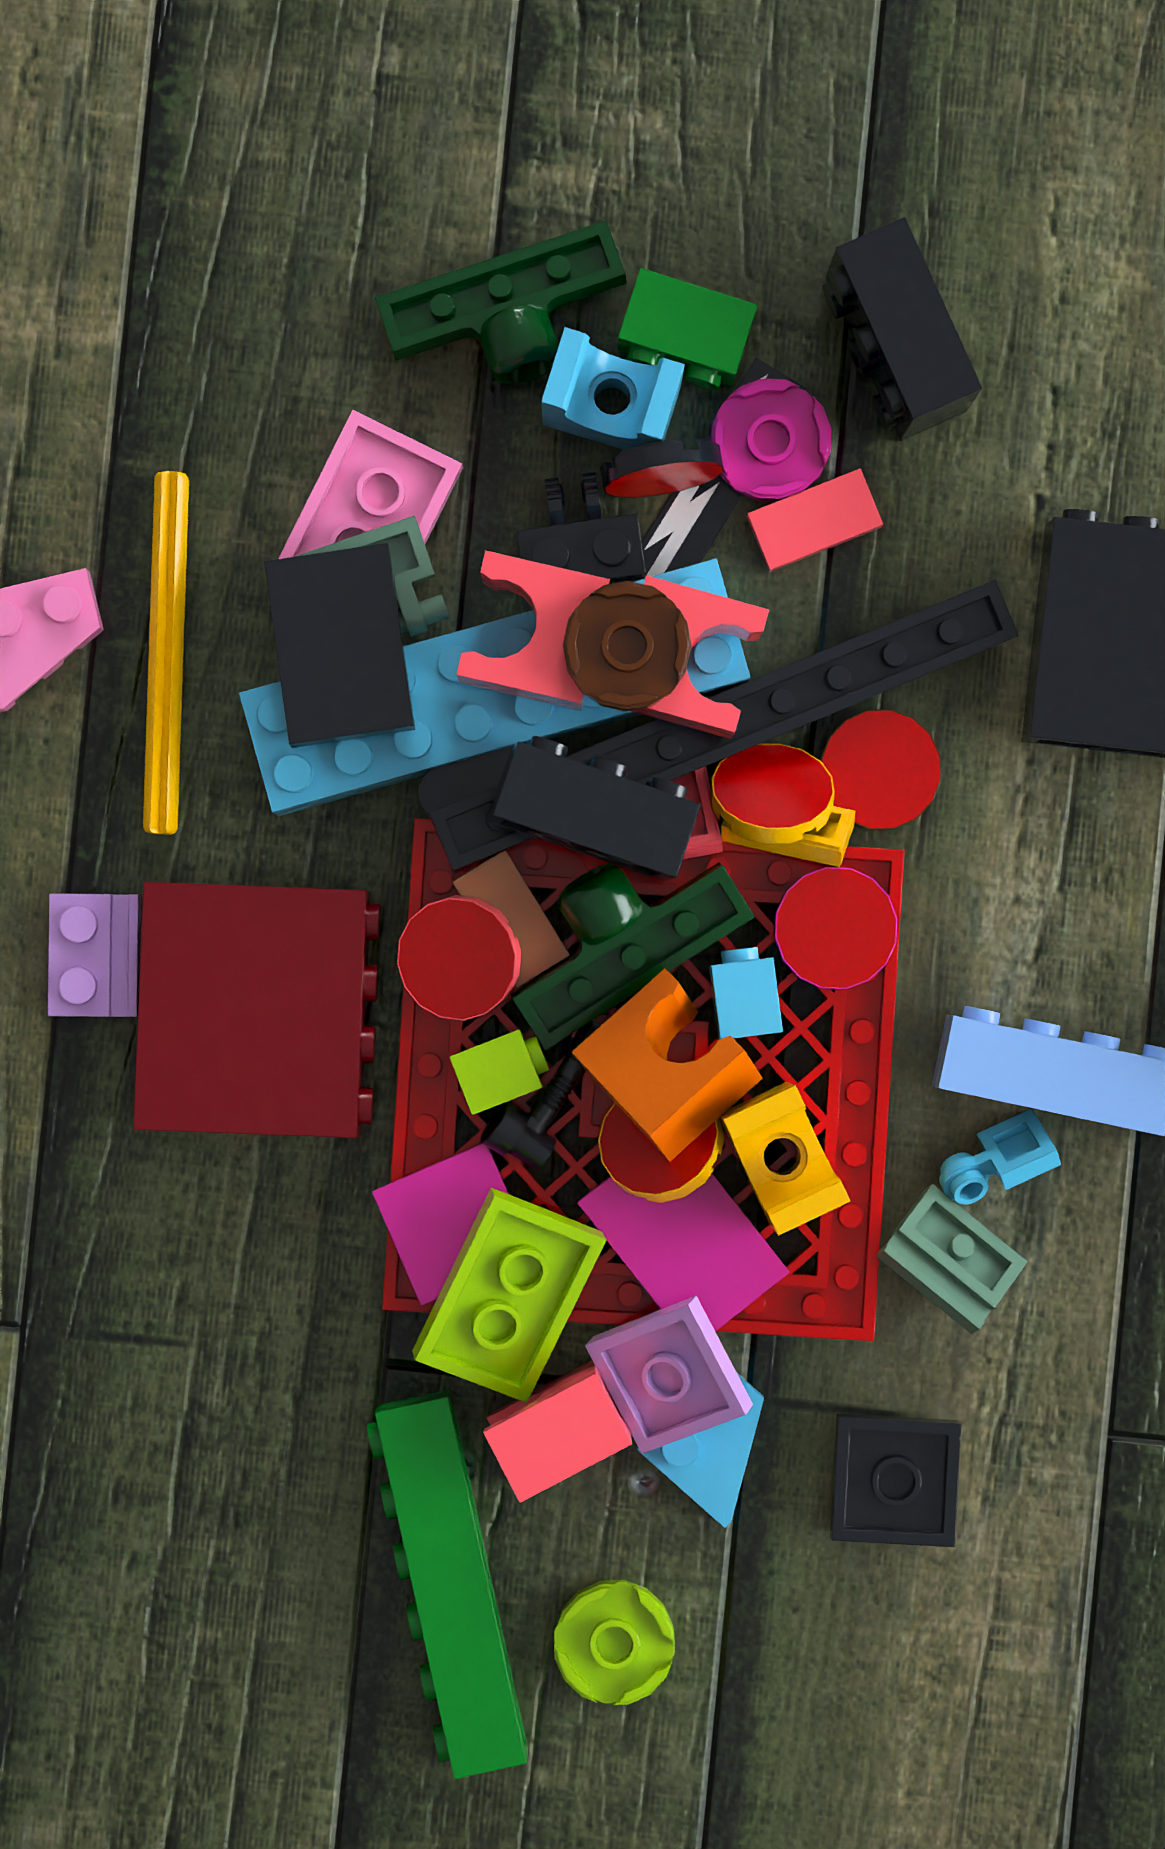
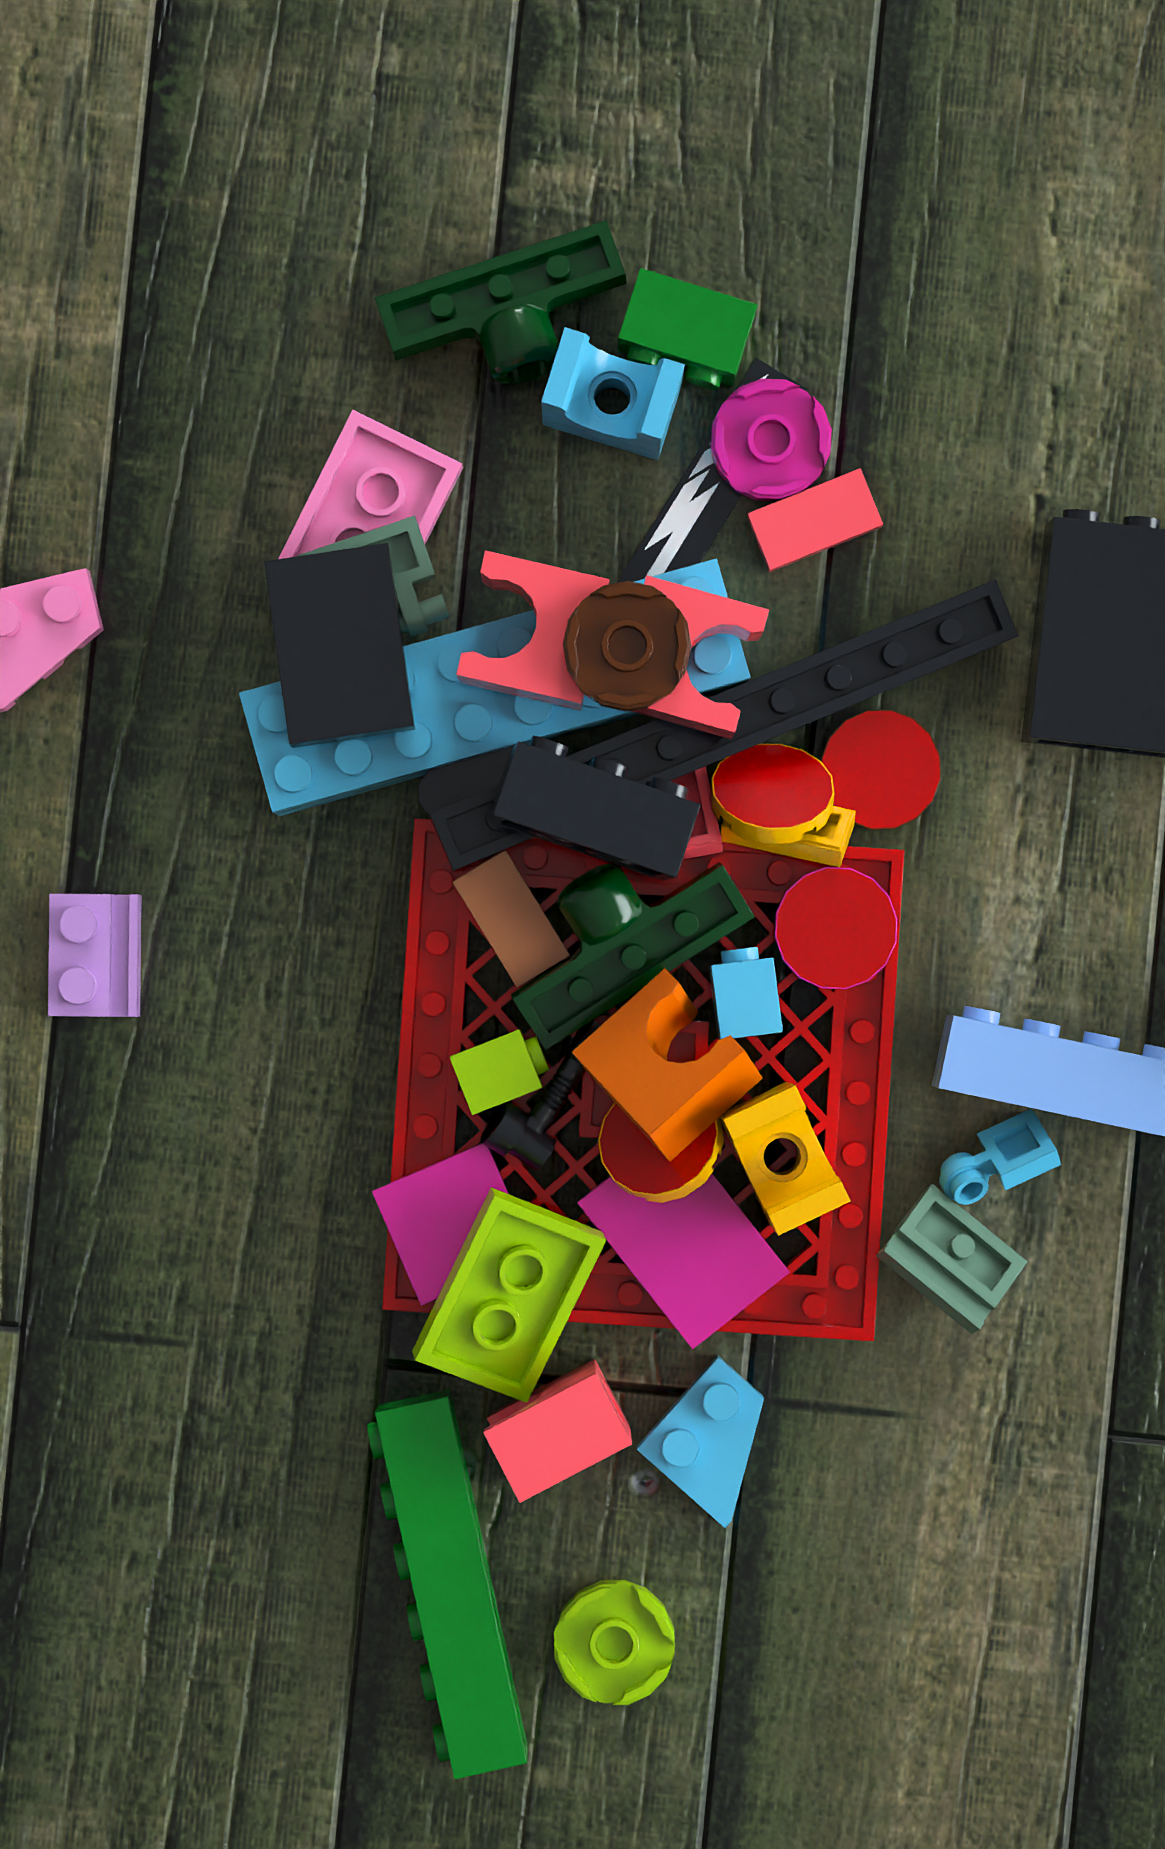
(166, 653): yellow axle -> none
(255, 1010): dark red brick -> none
(459, 957): red tile -> none
(593, 547): black hinge -> none
(661, 468): tile -> none
(669, 1375): lavender plate -> none
(895, 1480): black plate -> none
(900, 330): black brick -> none

